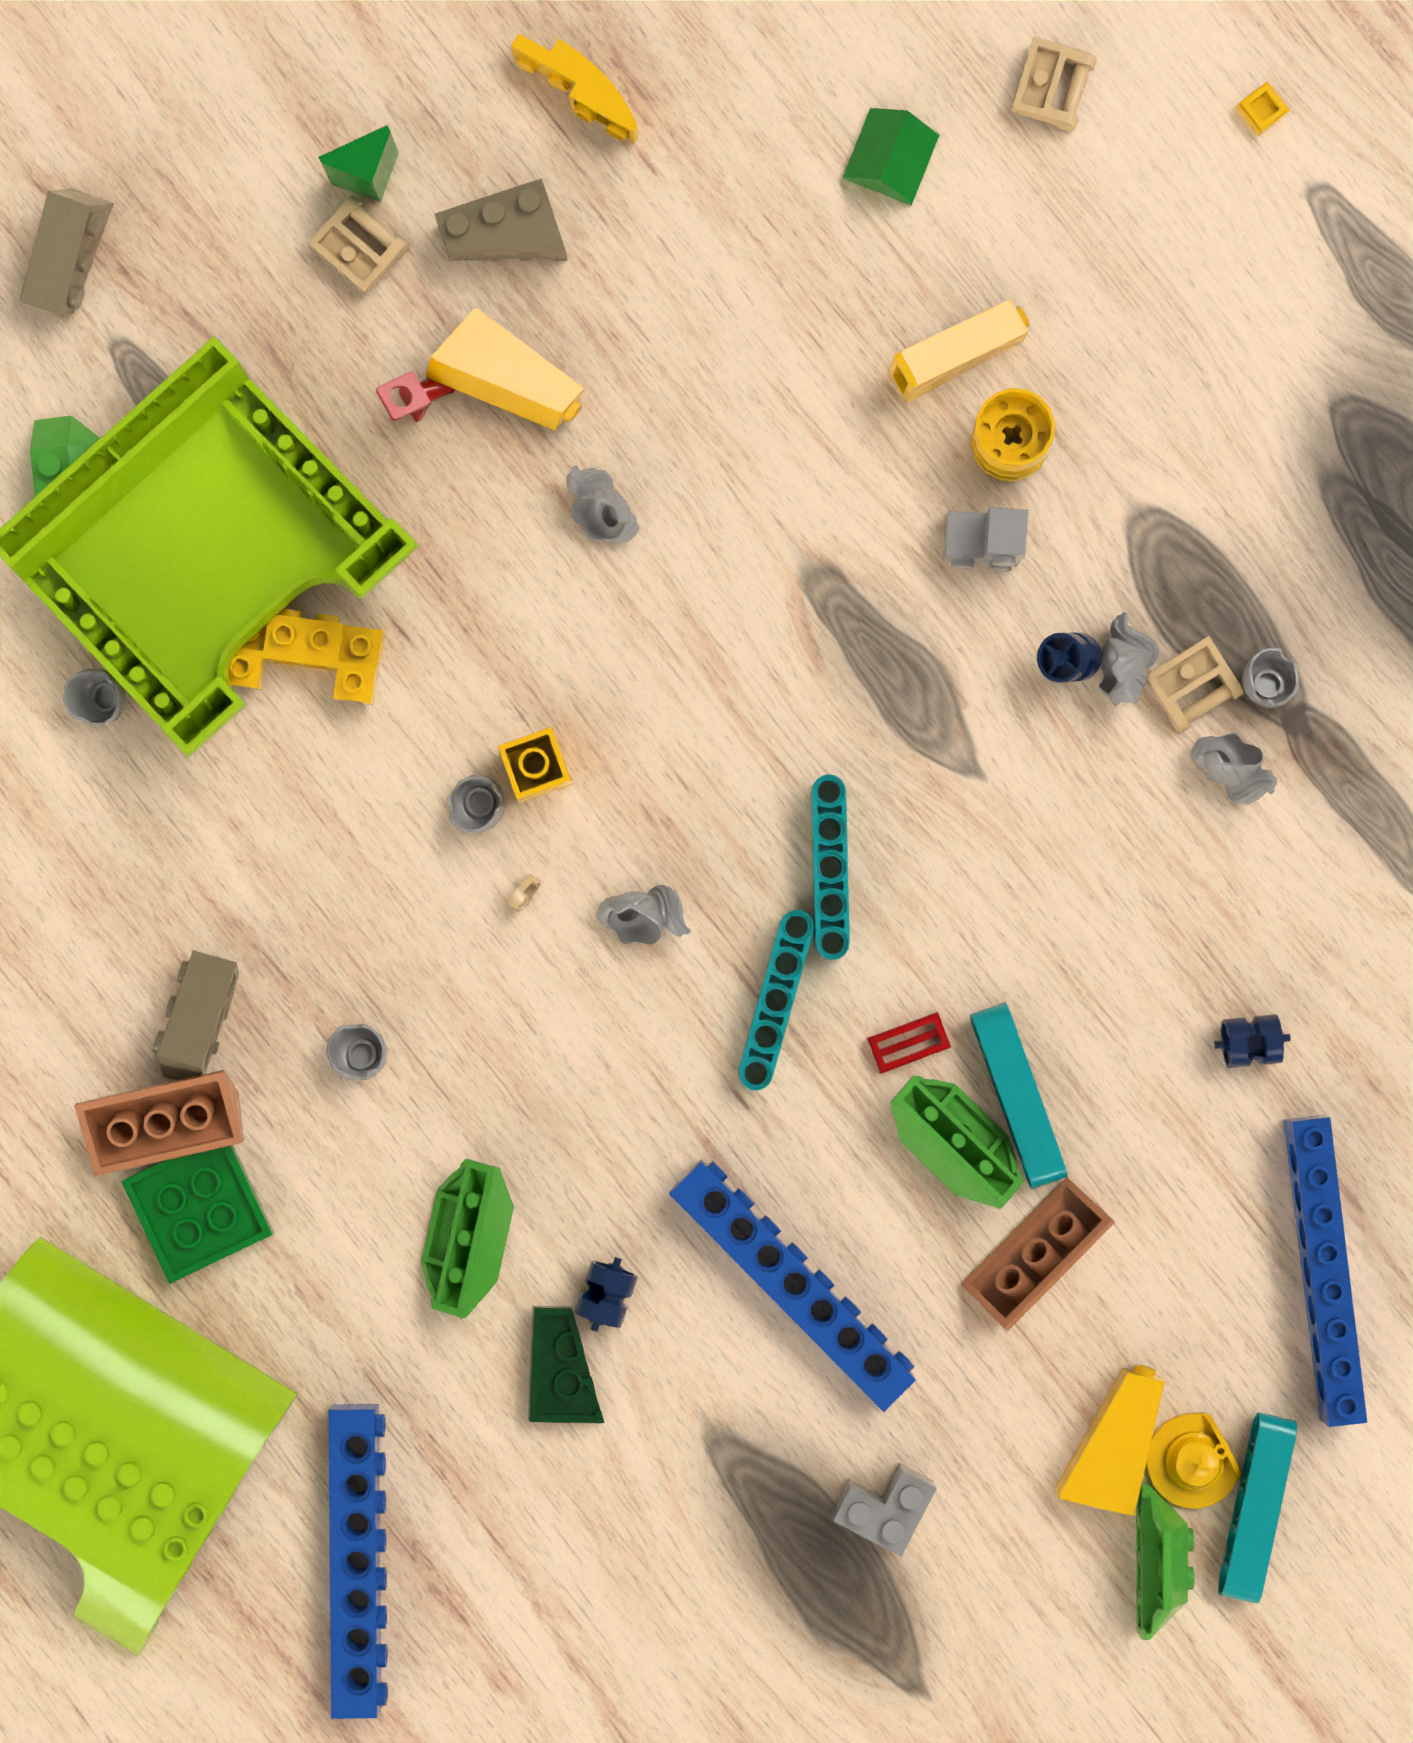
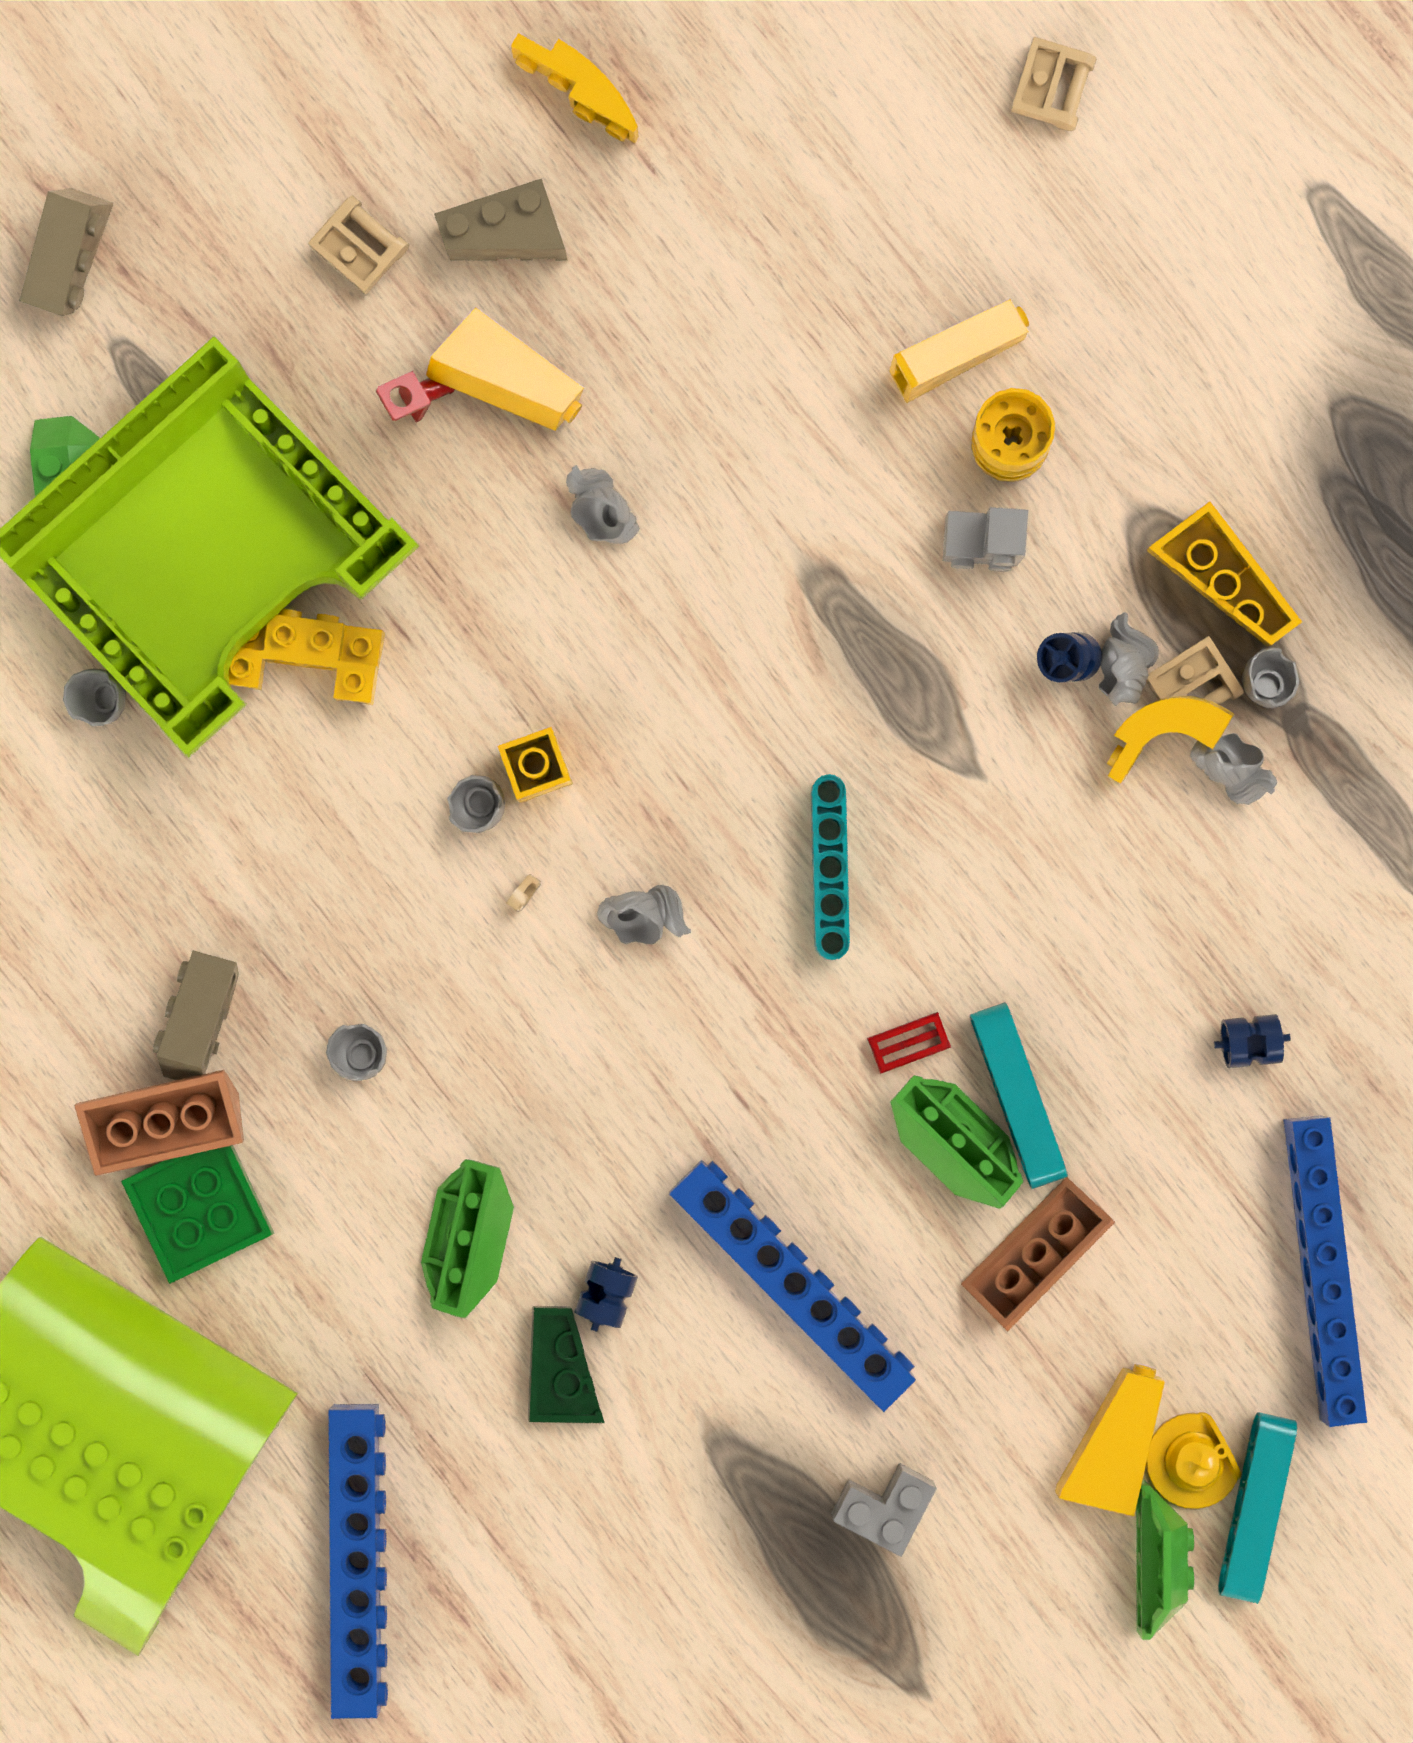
(363, 164): green slope -> none
(777, 1019): teal beam -> none
(892, 154): green slope -> none
(1177, 714): none -> yellow arch
(1222, 570): none -> yellow wedge
(1262, 108): yellow tile -> none

